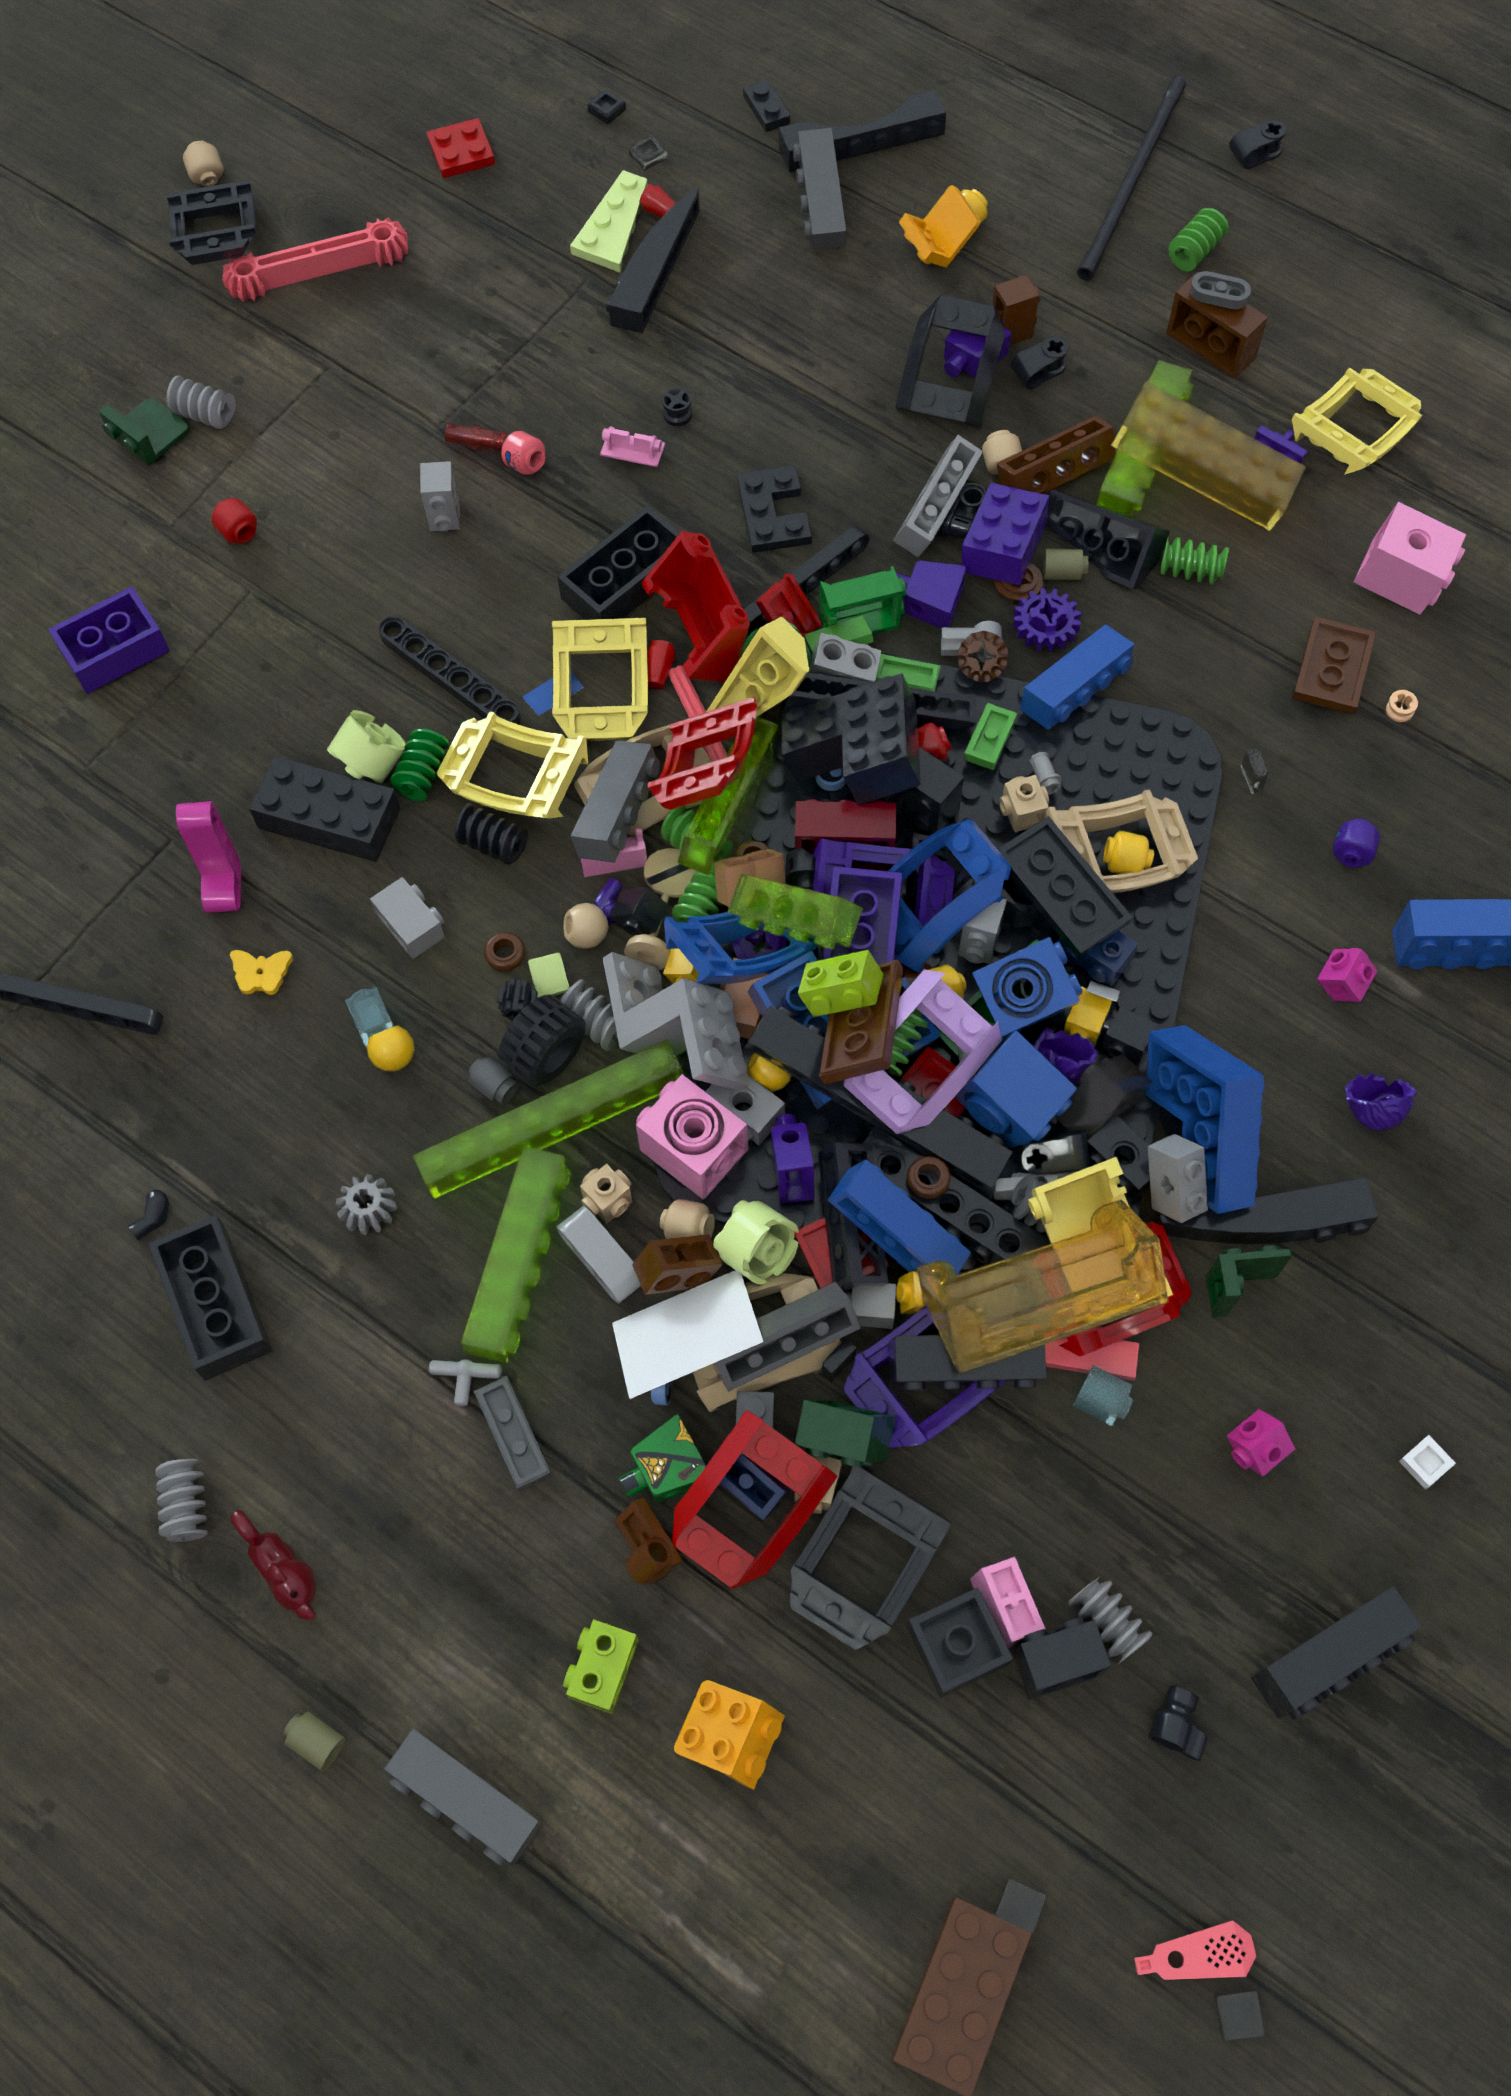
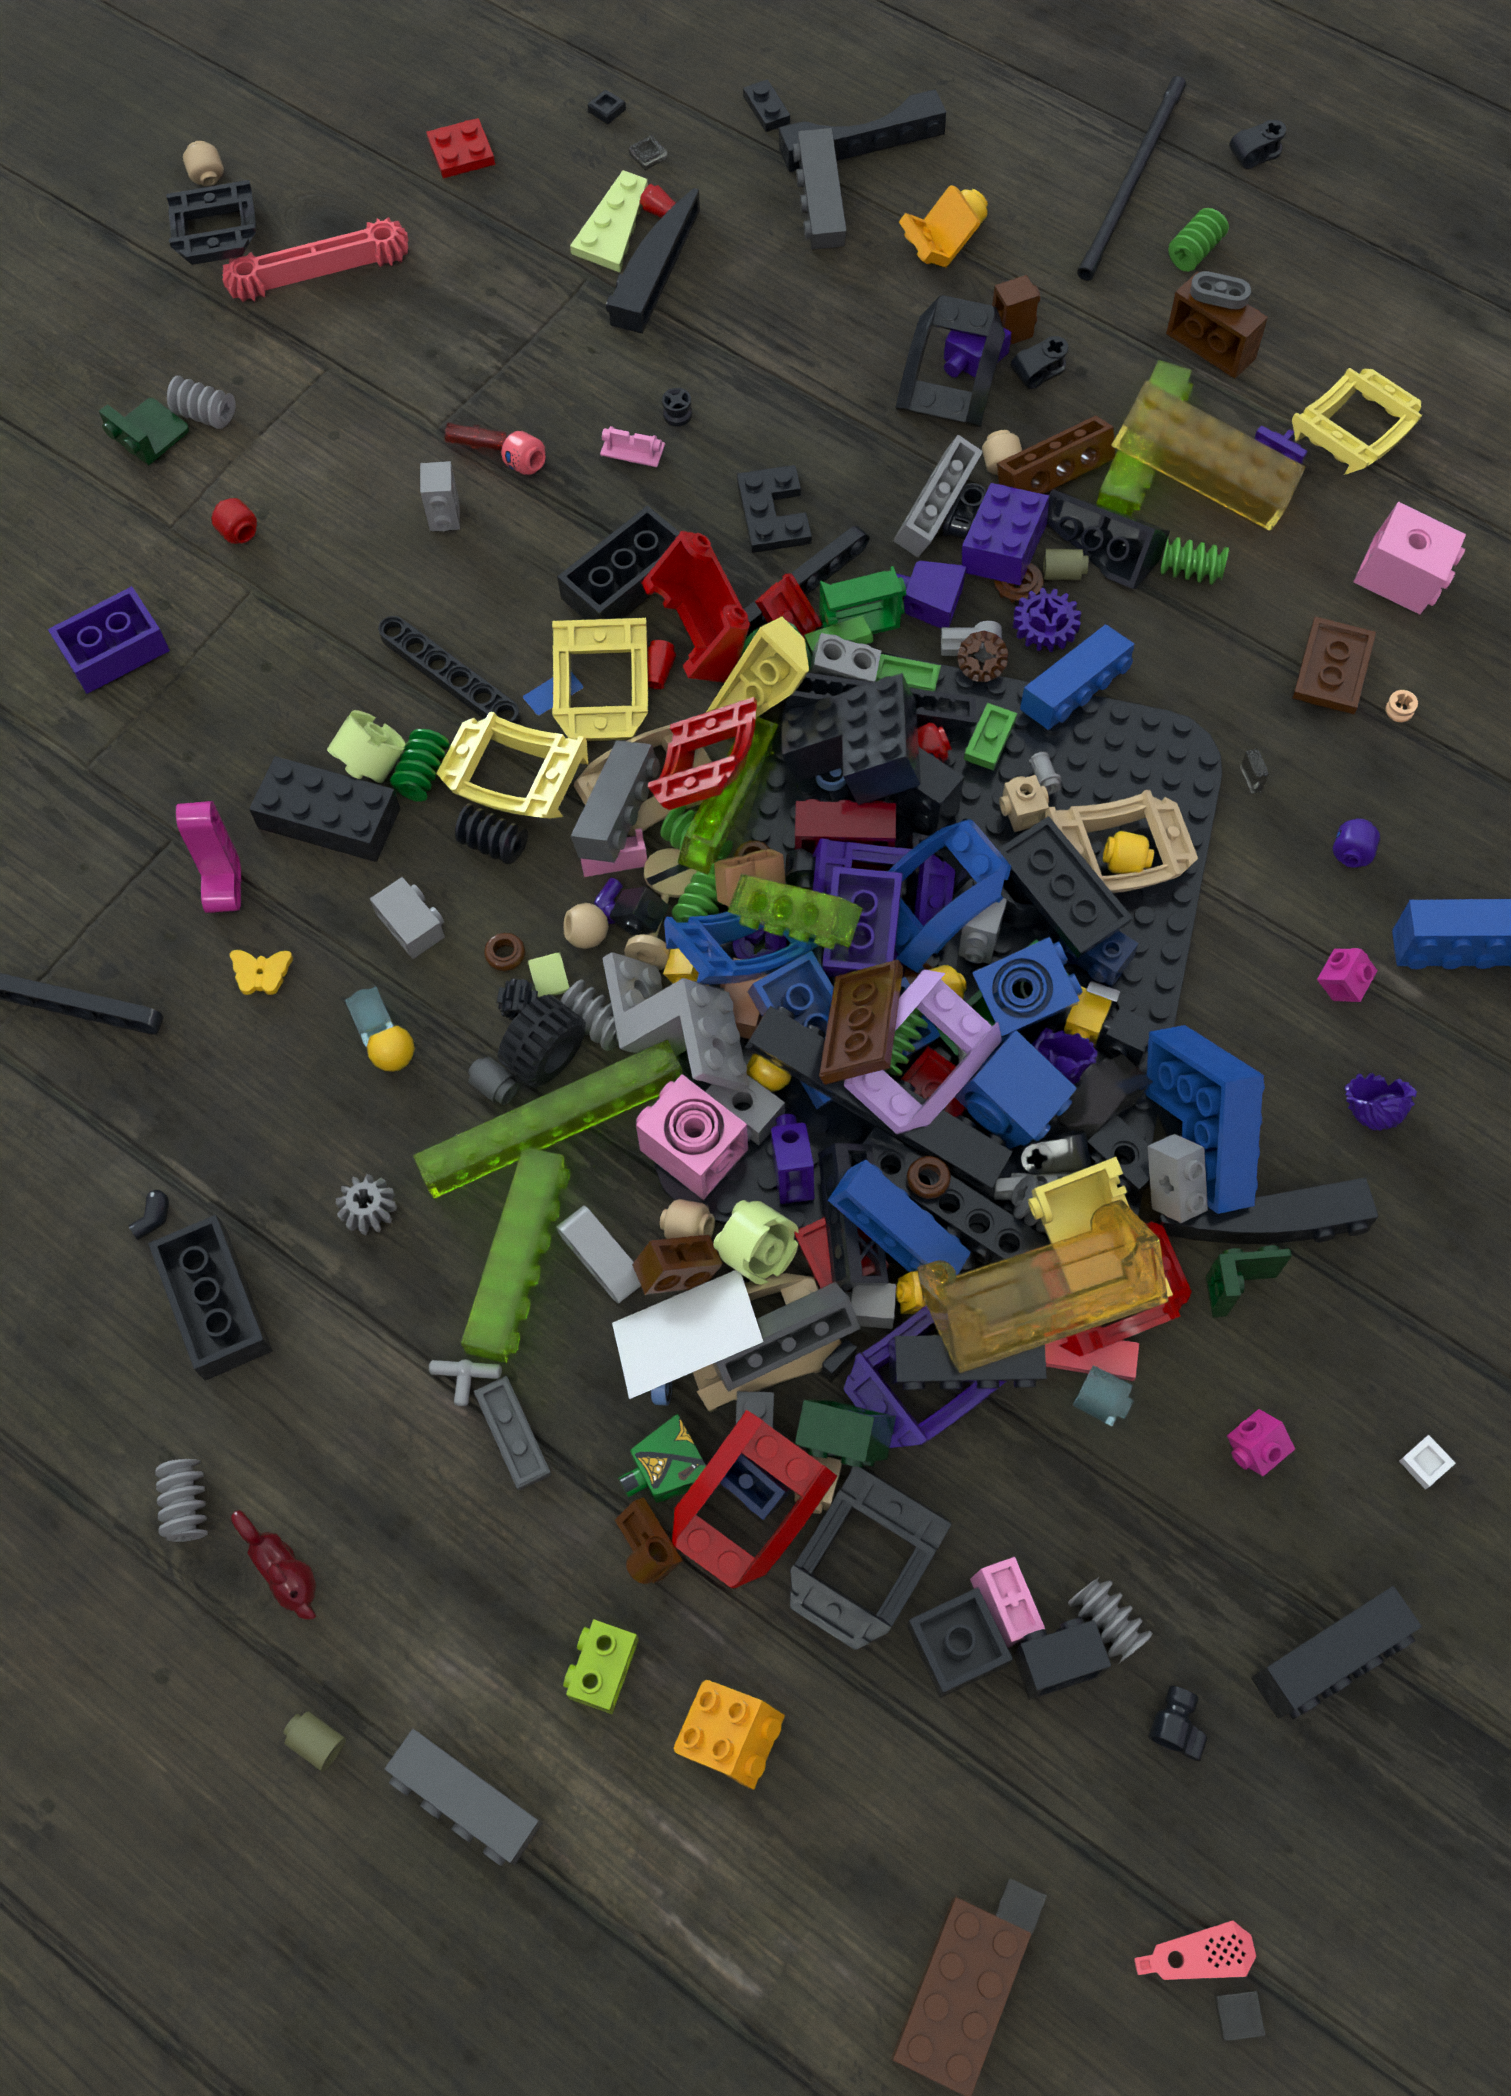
(610, 1202): tan brick -> none
(693, 706): coral axle -> none
(840, 983): lime brick -> none

